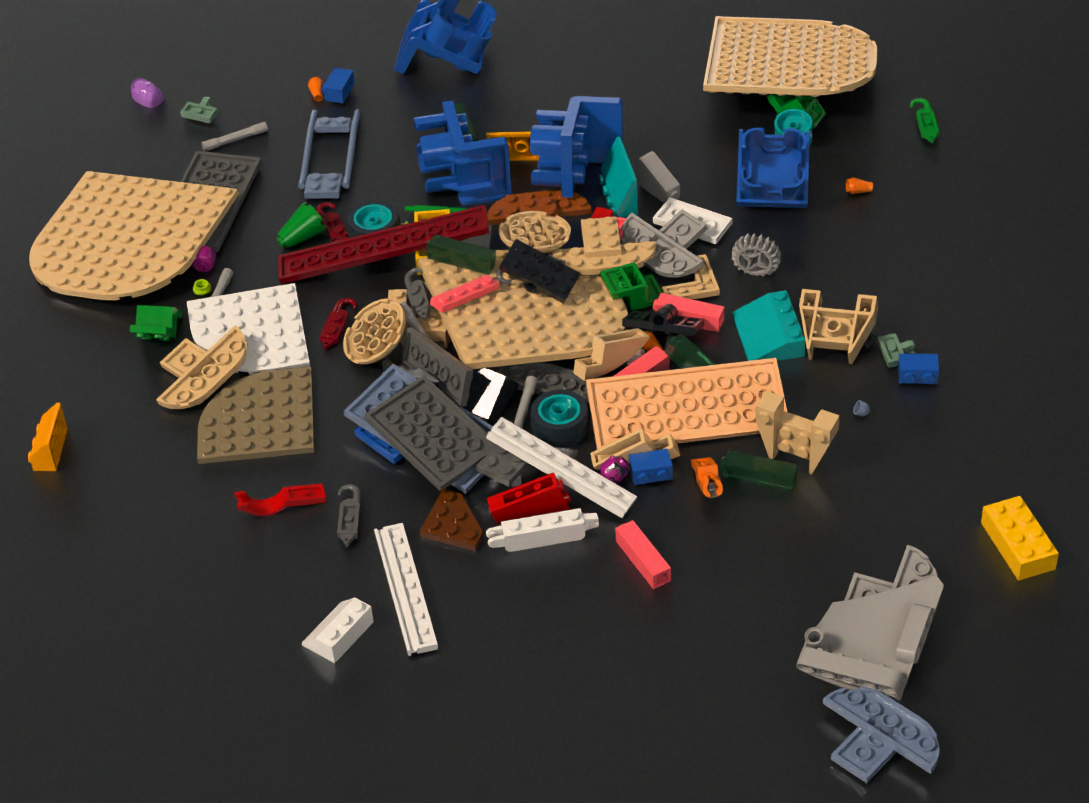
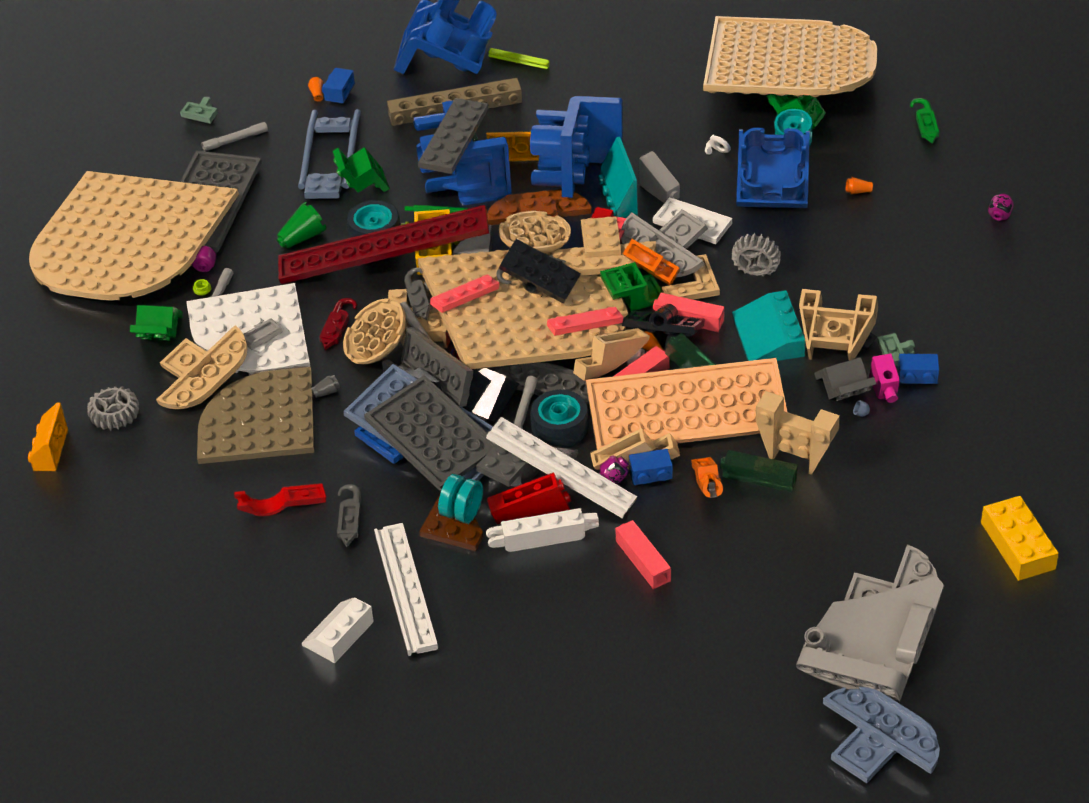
(113, 408): none -> light grey gear
(146, 93): medium lavender piece -> none
(262, 333): none -> light grey tile
(326, 386): none -> dark grey cone
(334, 225): dark red plate -> none
(360, 170): none -> green bracket
(453, 136): none -> dark grey plate
(460, 498): none -> teal wheel
(461, 254): clear green brick -> none
(493, 93): none -> dark tan brick
(518, 58): none -> lime axle
(584, 321): none -> coral plate
(651, 262): none -> orange slope
(715, 142): none -> white piece
(845, 379): none -> dark grey bracket
(886, 383): none -> dark pink torso
(1001, 206): none -> magenta head

